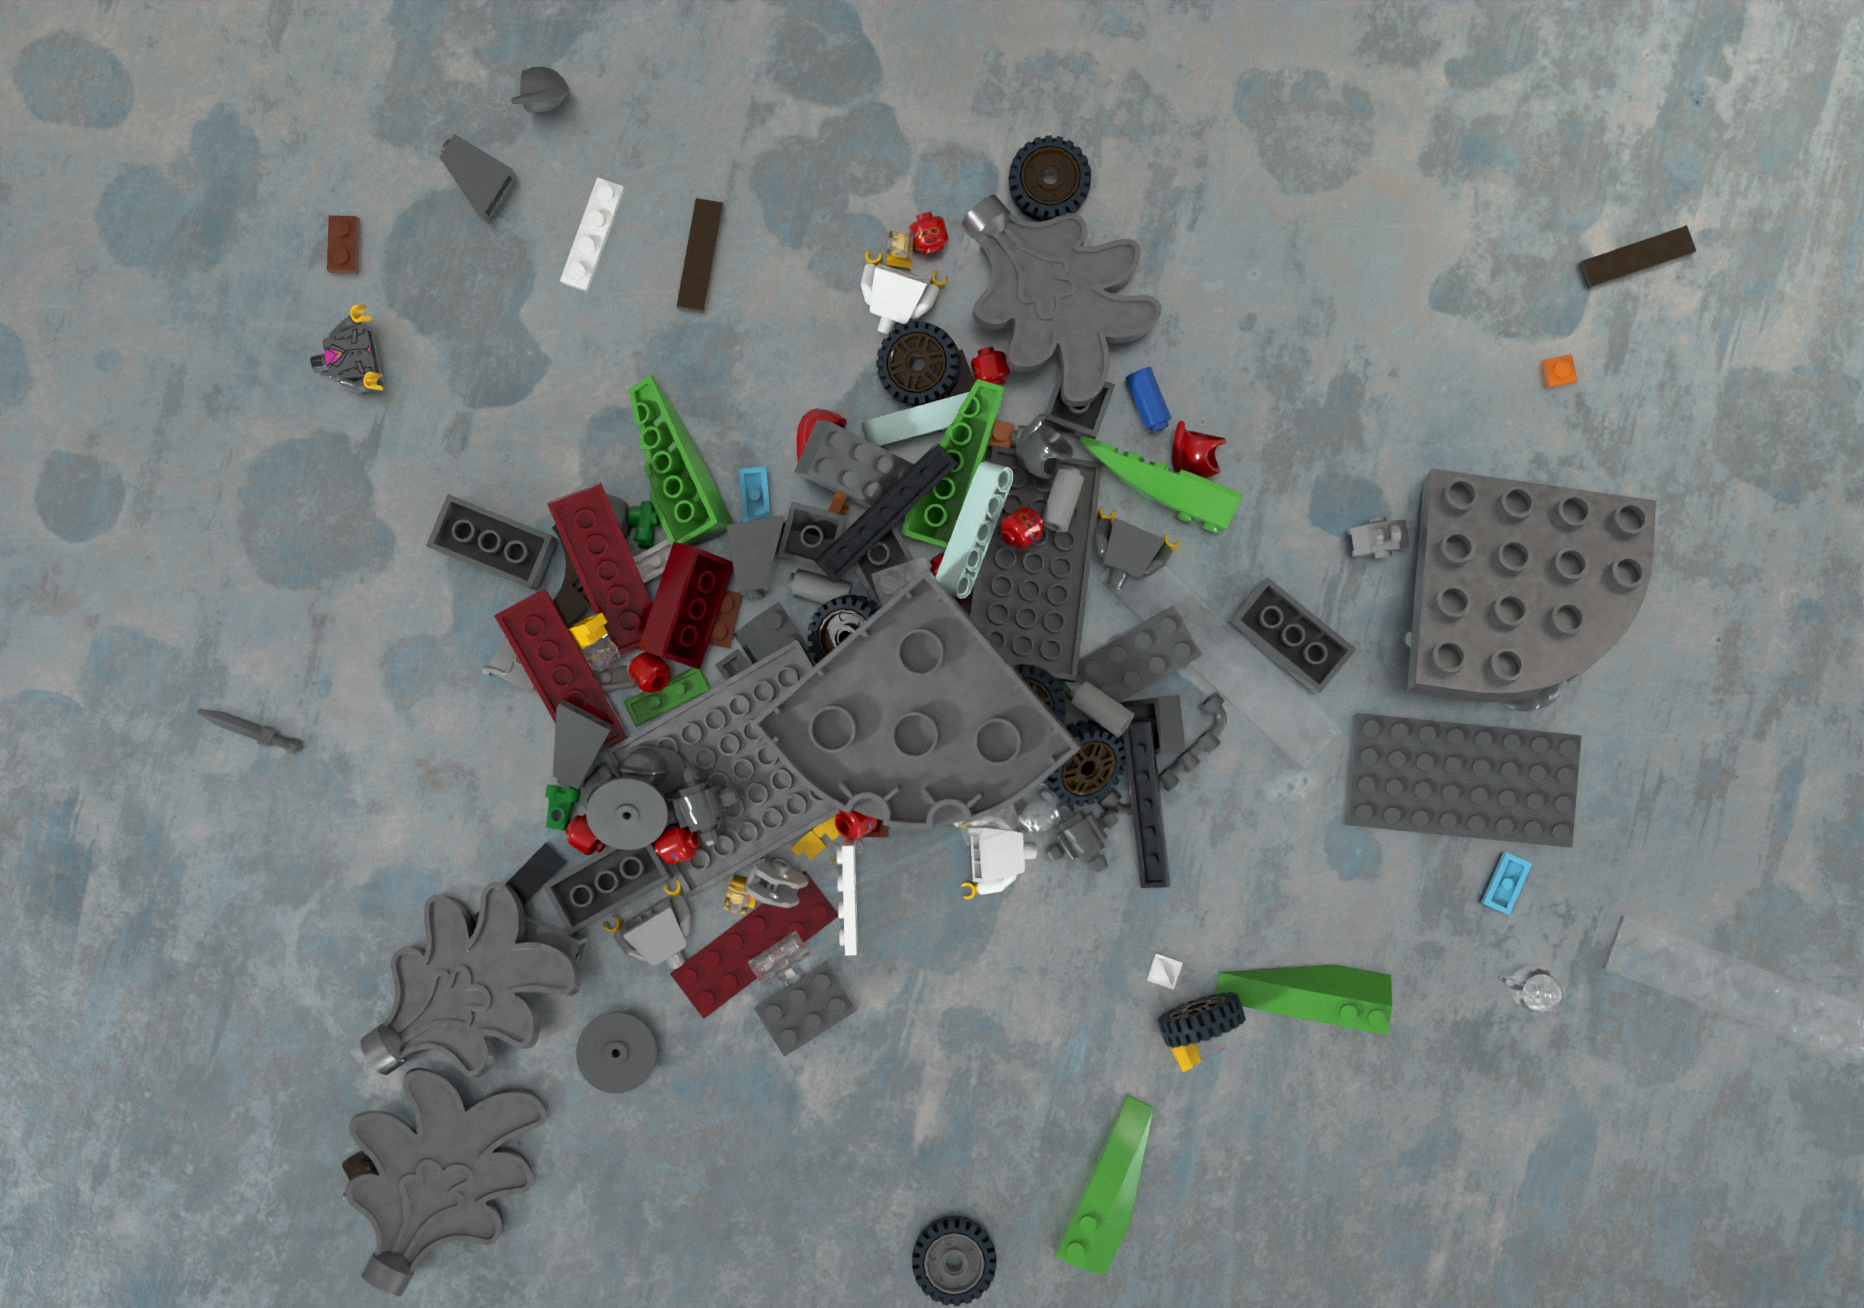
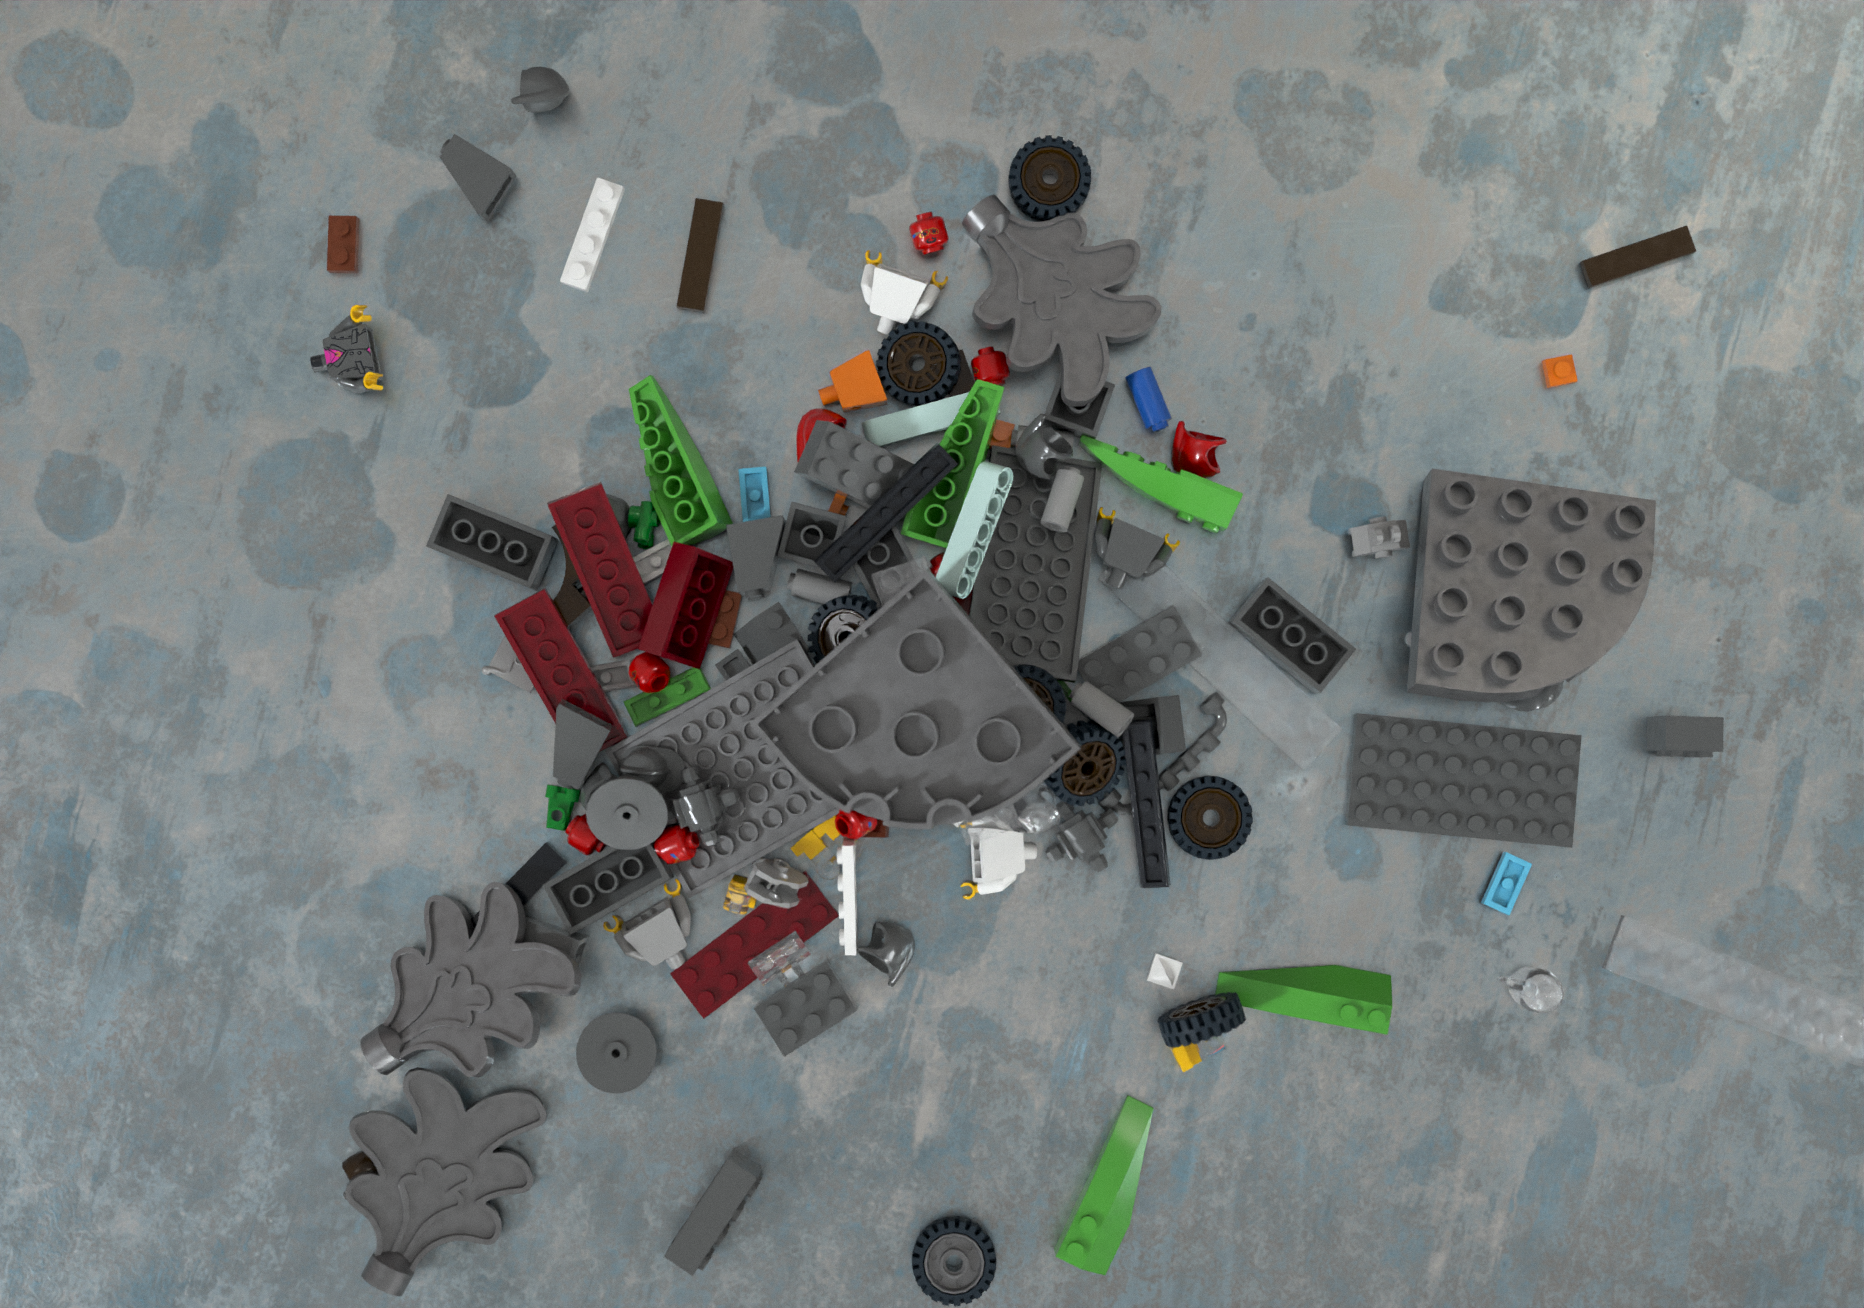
(264, 735): dark grey sword -> none
(595, 642): leg -> none
(711, 1215): none -> dark grey brick
(855, 385): none -> orange torso
(892, 955): none -> dark grey piece
(900, 251): clear leg -> none
(1022, 528): red head -> none
(1232, 821): none -> wheel
(1688, 734): none -> dark grey brick

